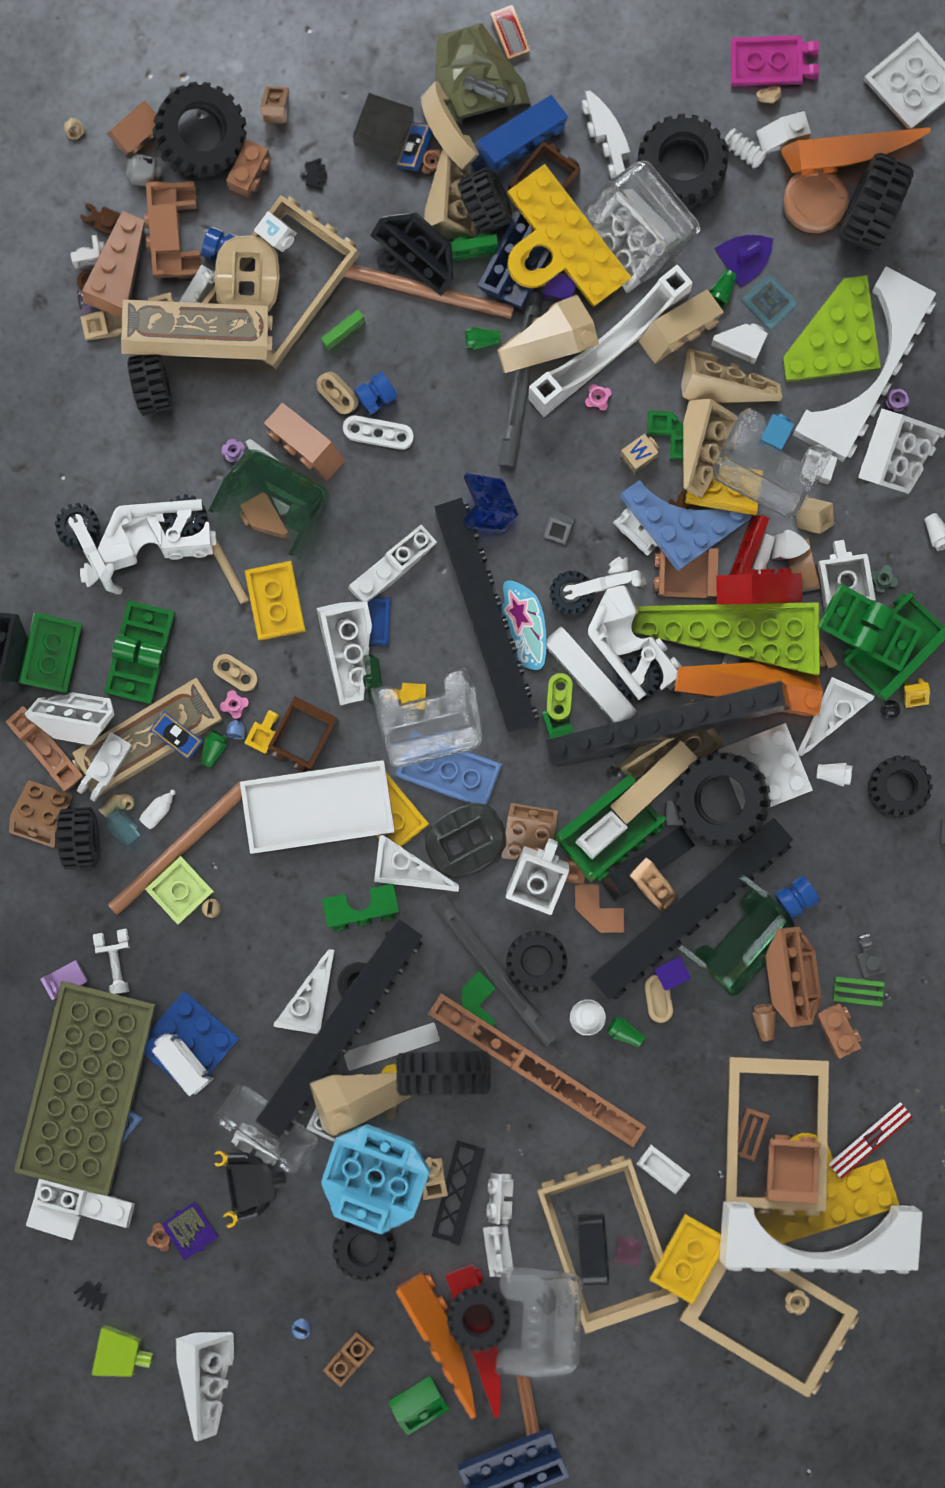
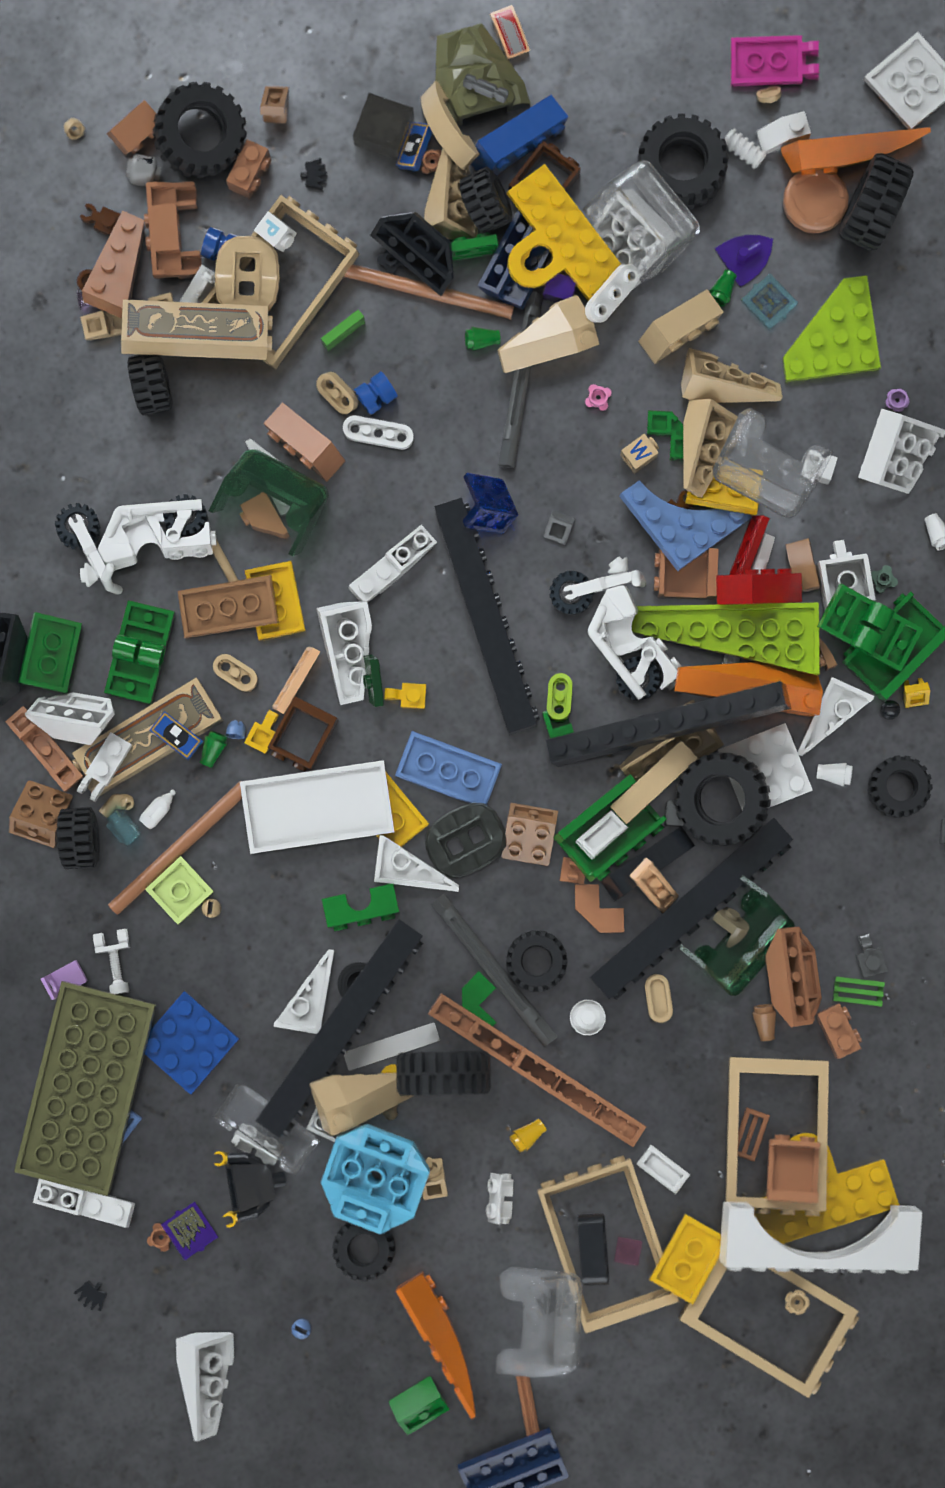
(53, 1221): white tile -> none
(87, 257): white bracket -> none
(119, 1353): lime torso -> none
(181, 1063): white window -> none
(228, 606): none -> medium nougat tile
(230, 444): lavender plate -> none
(238, 709): bright pink plate -> none
(295, 680): none -> light nougat tile
(348, 1359): medium nougat slope -> none
(380, 618): blue tile -> none
(429, 725): clear windscreen -> none
(467, 1194): black fence -> none
(471, 1339): black tyre -> none
(478, 1319): red slope -> none
(497, 1249): white hinge -> none
(525, 624): sticker -> none
(527, 1135): none -> yellow cone
(538, 878): white hinge -> none
(562, 382): white arch -> none
(589, 676): white beam -> none
(604, 296): none -> white plate
(607, 130): white slope -> none
(624, 1031): green cone -> none
(631, 528): white hinge -> none
(672, 973): dark purple panel -> none
(733, 923): none -> dark tan plate
(741, 341): white slope -> none
(777, 431): dark azure brick -> none
(788, 546): white tile -> none
(797, 897): blue wheel -> none
(815, 516): tan panel -> none
(870, 1140): sticker -> none
(904, 307): white arch -> none

